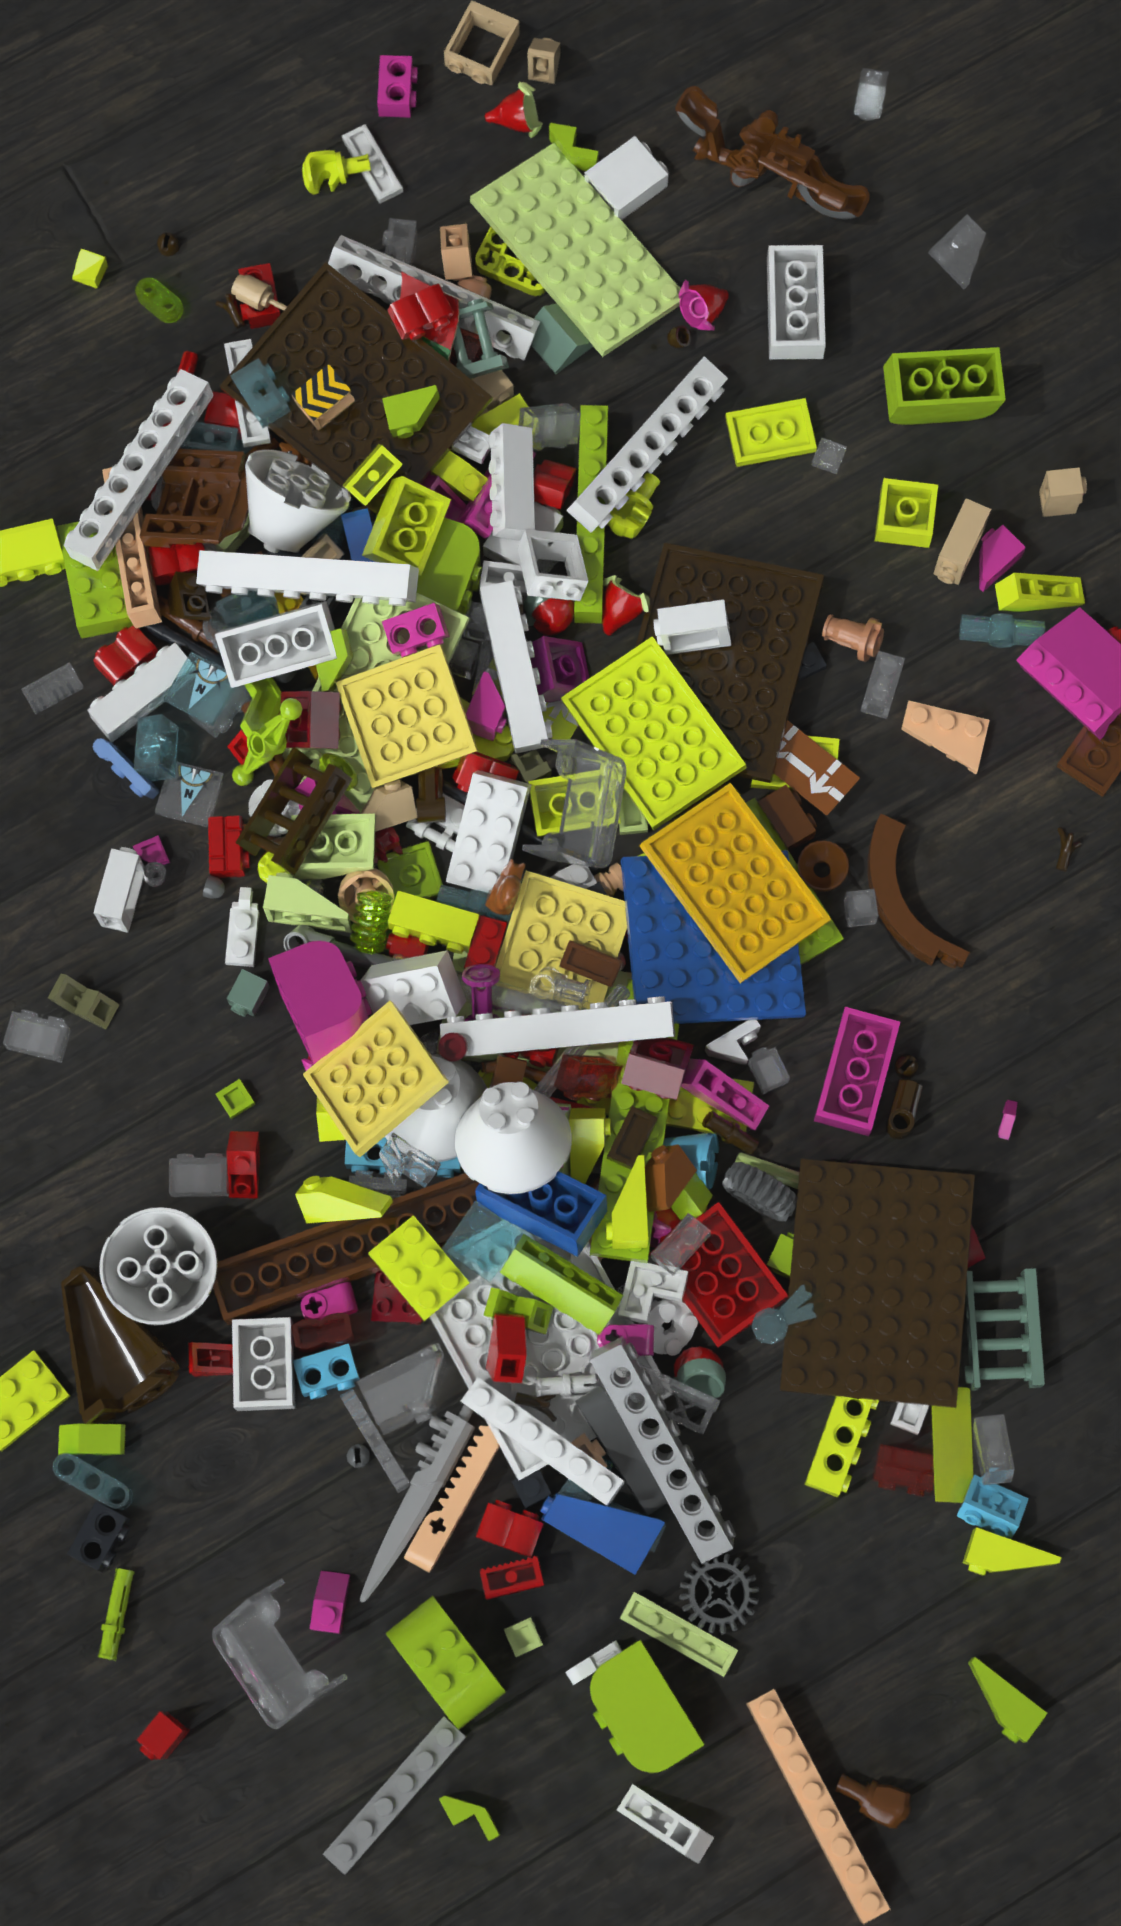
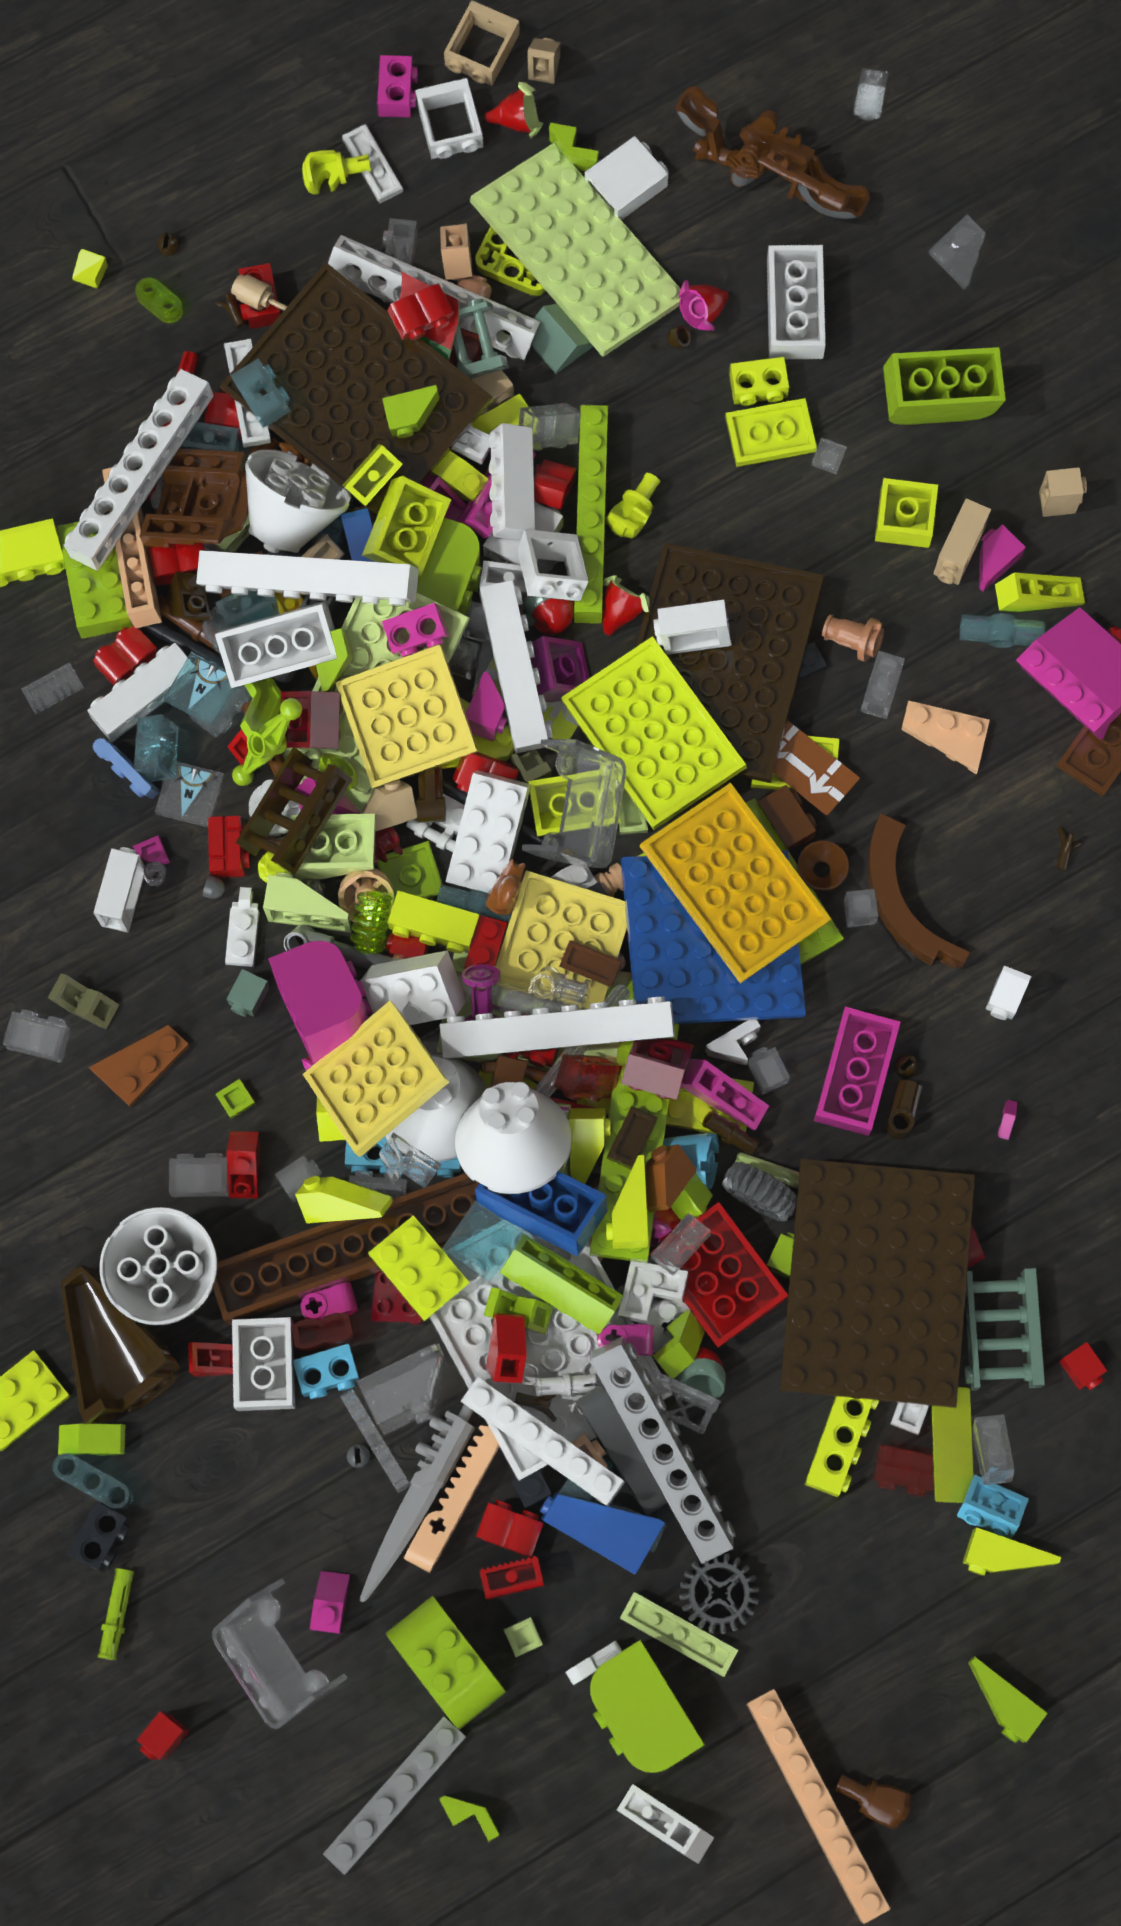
(140, 1064): none -> dark orange wing
(295, 1174): none -> clear brick
(323, 397): piece -> none
(445, 95): none -> white window
(453, 1047): dark red tile -> none
(683, 1347): none -> lime slope
(708, 382): white brick -> none
(757, 374): none -> neon yellow brick
(772, 1324): clear light blue piece -> none
(1007, 993): none -> white slope
(1084, 1367): none -> red brick

